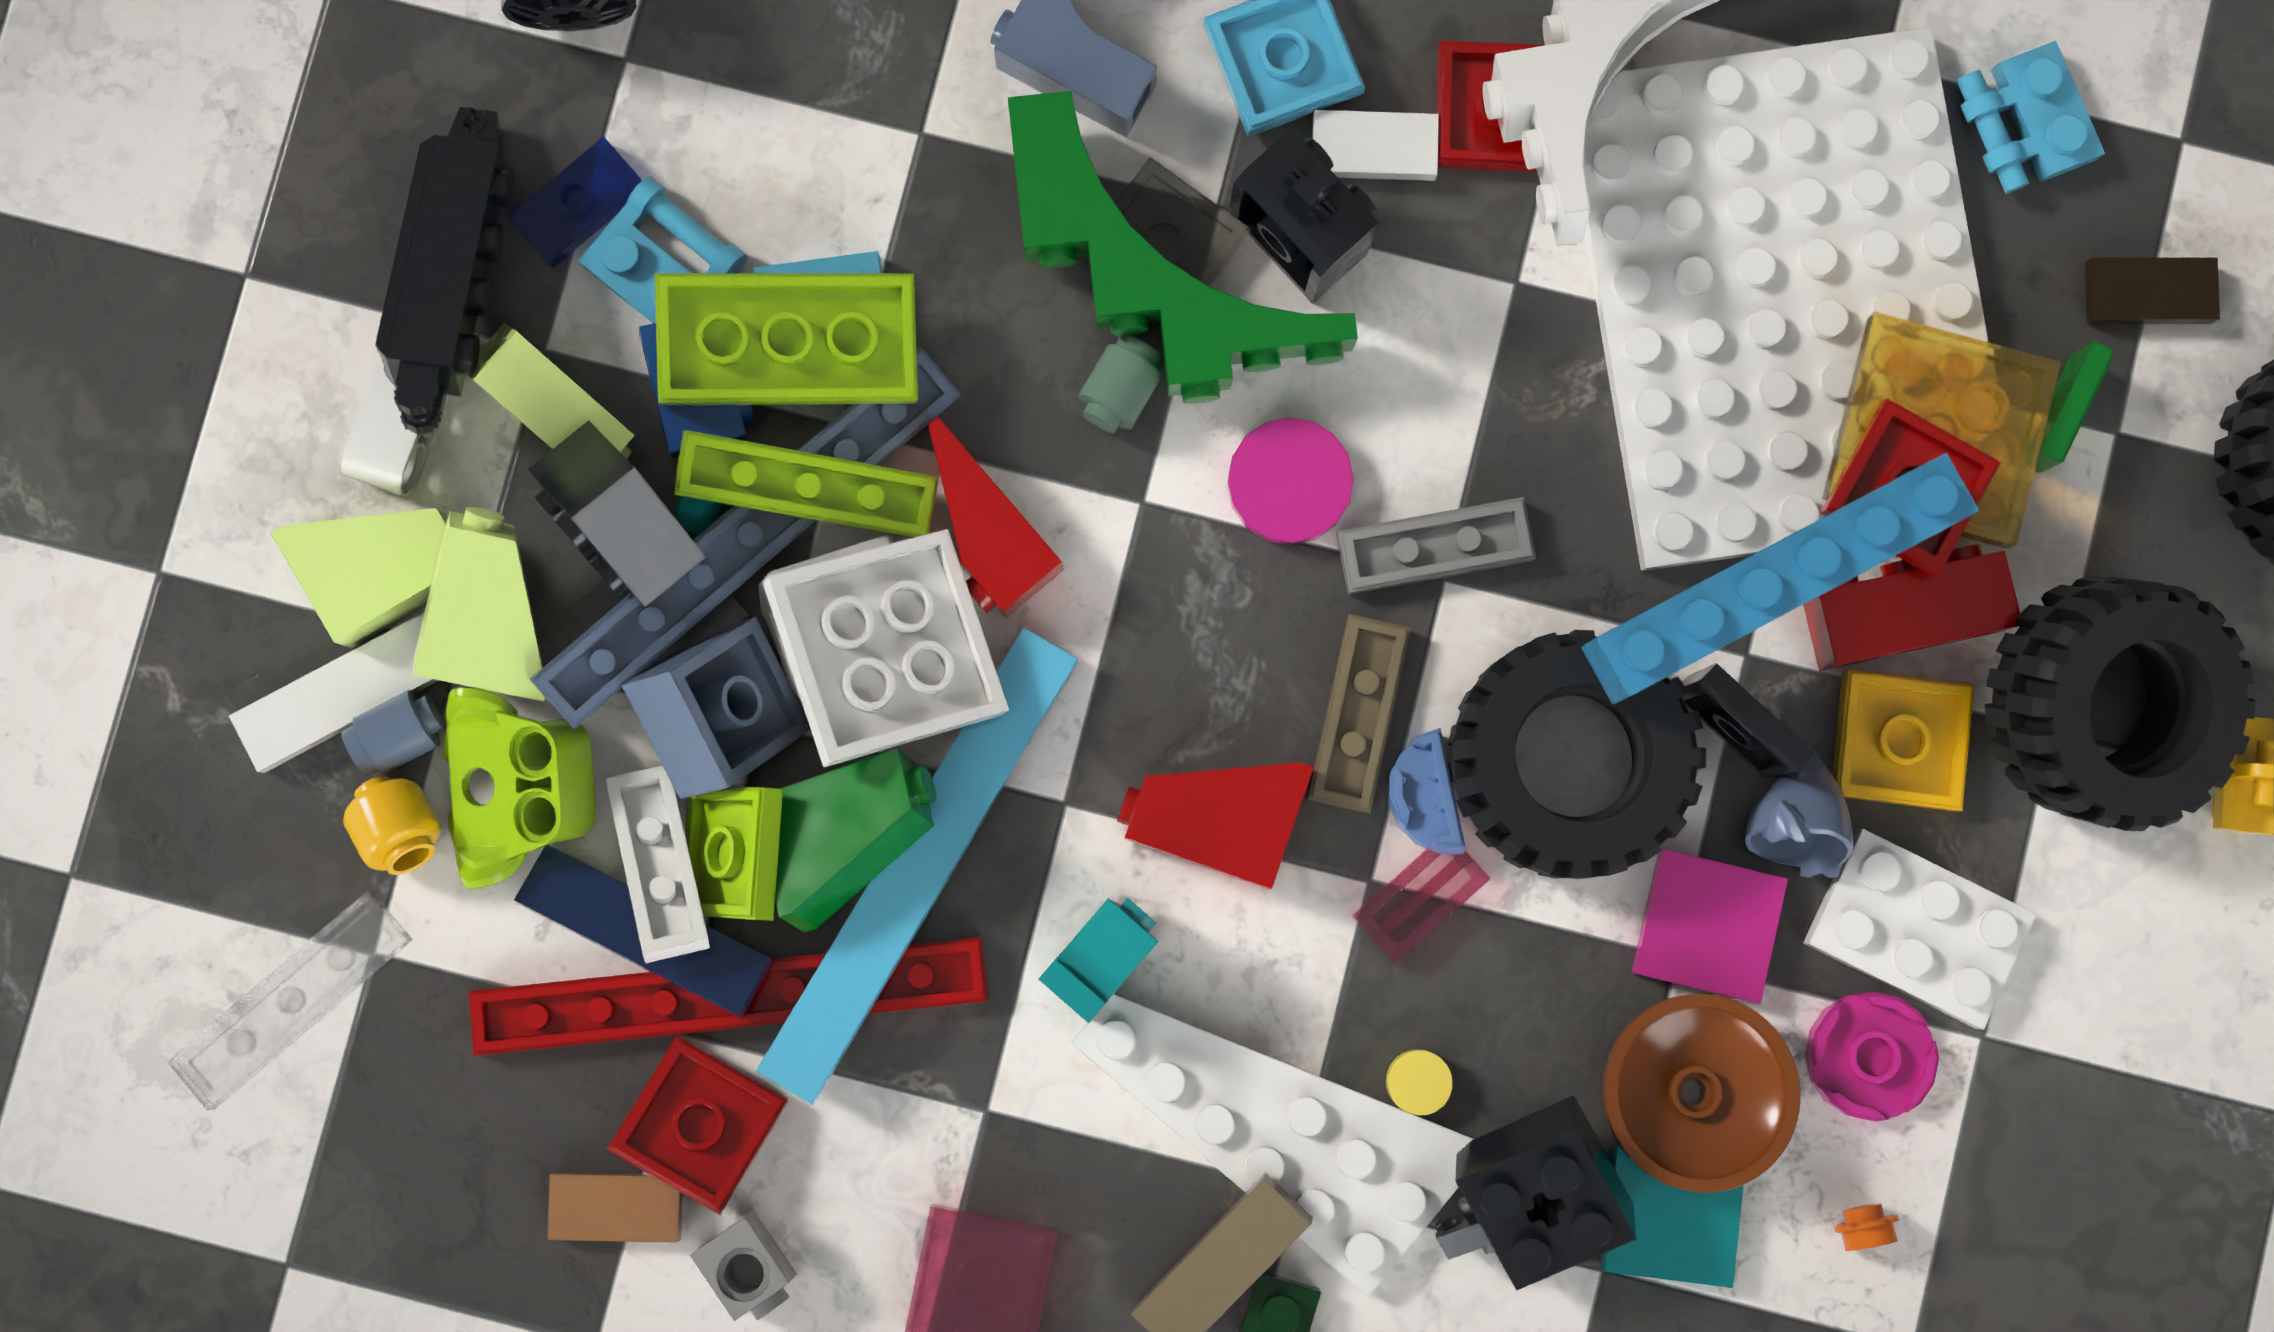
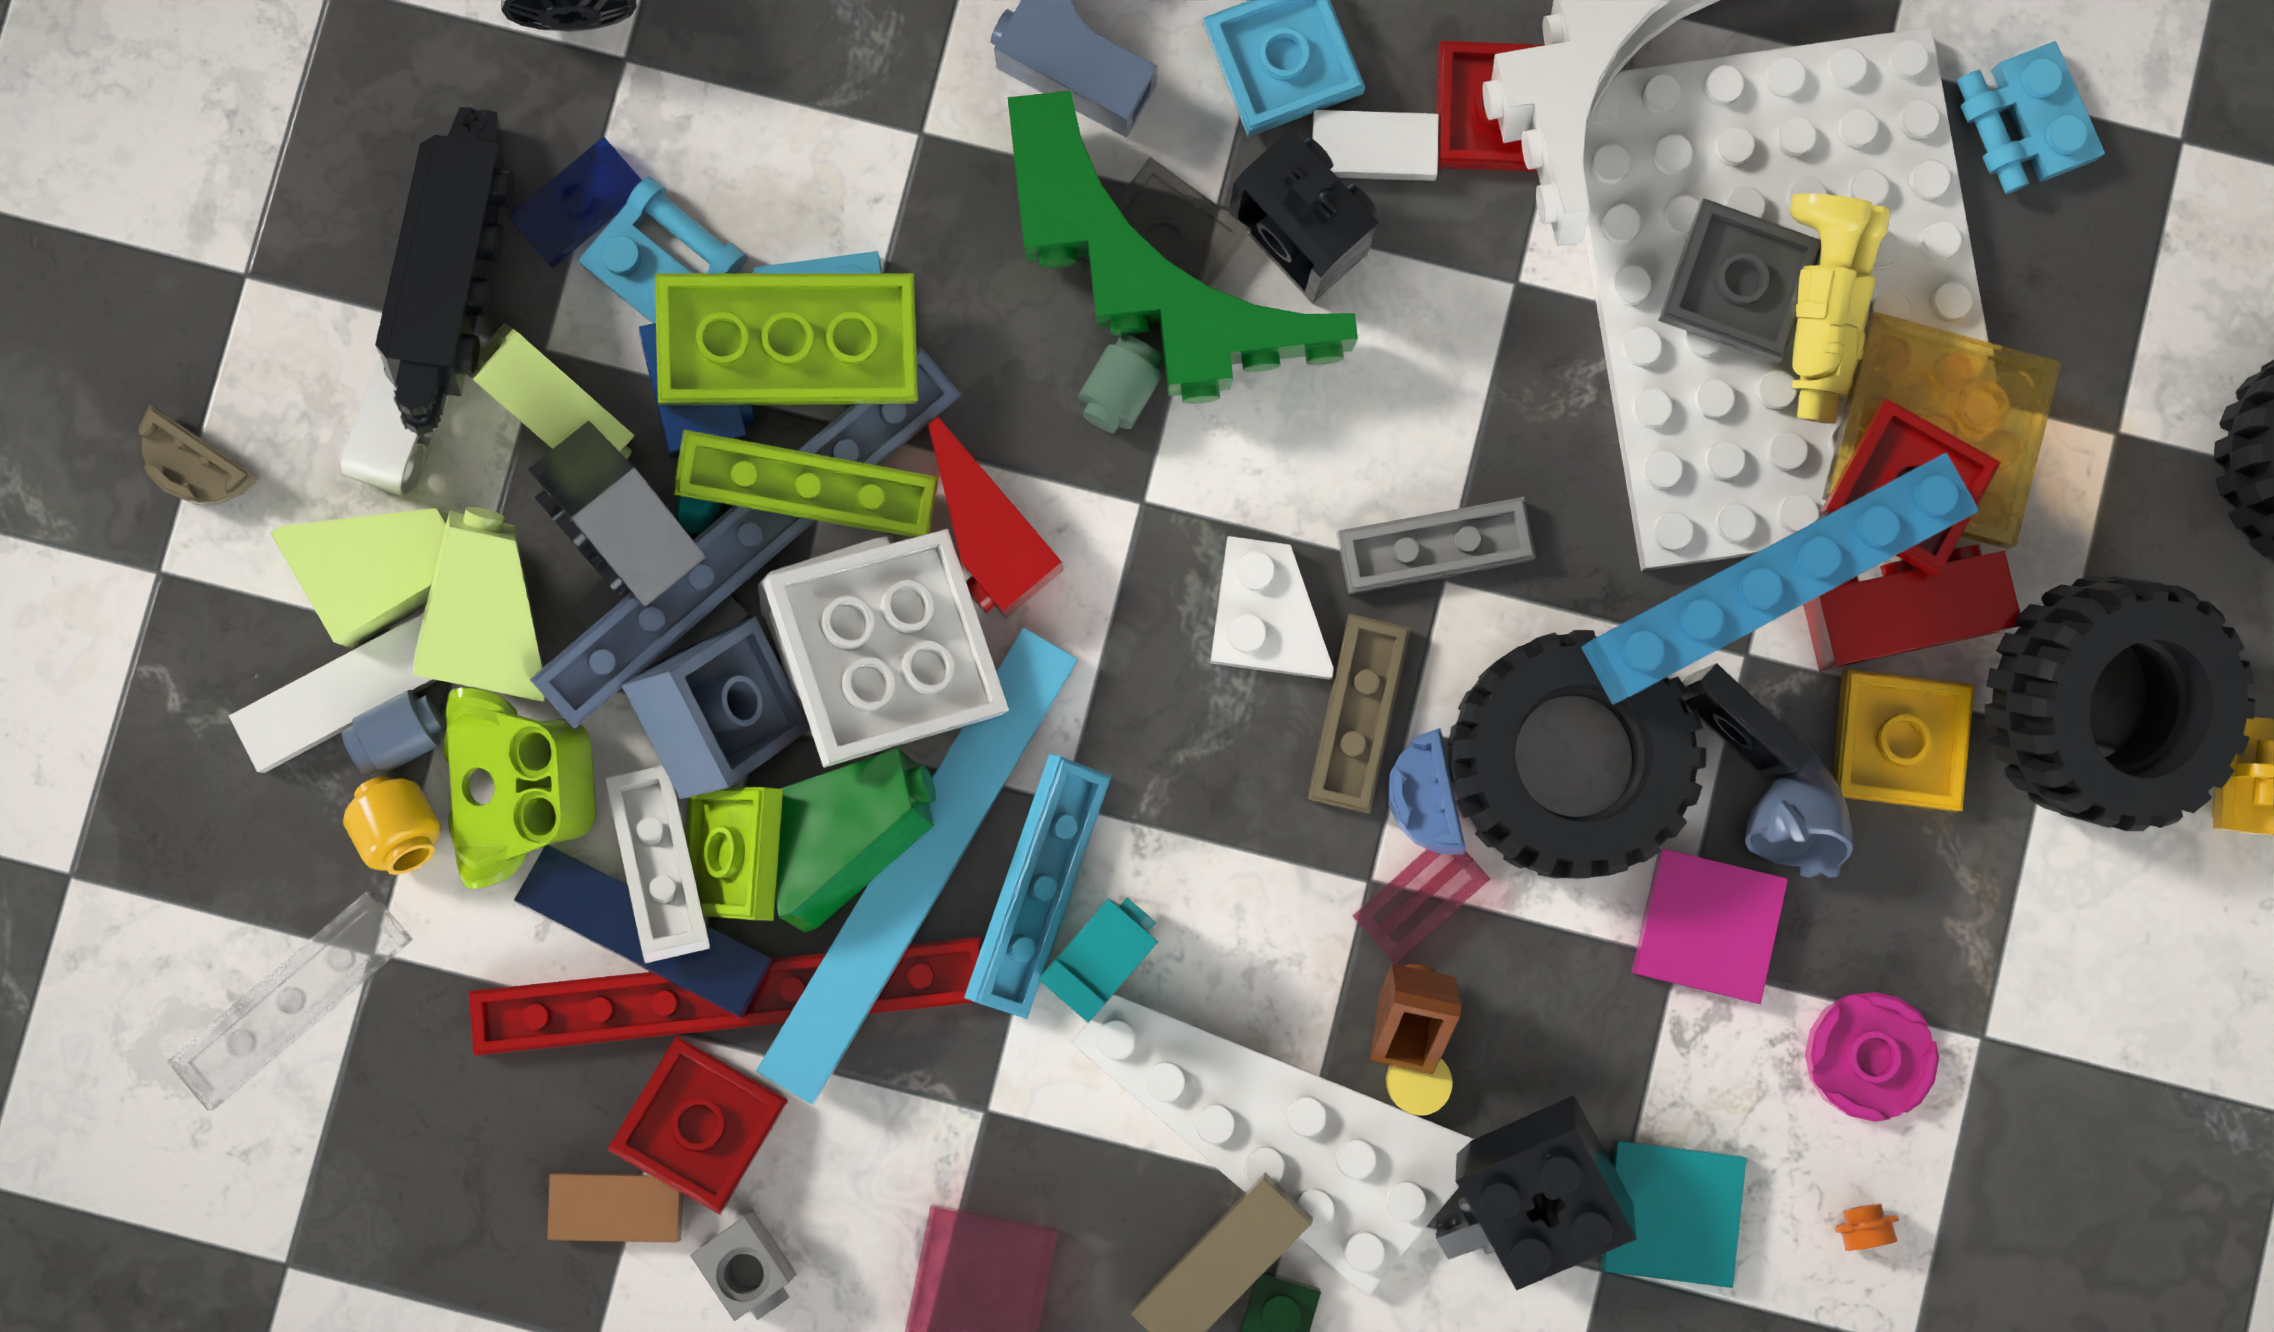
(188, 464): none -> dark tan plate
(1037, 886): none -> medium azure tile
(1220, 818): red slope -> none
(1267, 613): none -> white wing
(1290, 481): dark pink tile -> none
(1415, 1017): none -> dark orange slope
(1739, 280): none -> dark grey plate
(1744, 1101): dark orange dish -> none
(1834, 298): none -> light yellow piece
(1920, 929): white plate -> none
(2072, 401): green tile -> none
(2152, 290): dark brown tile -> none

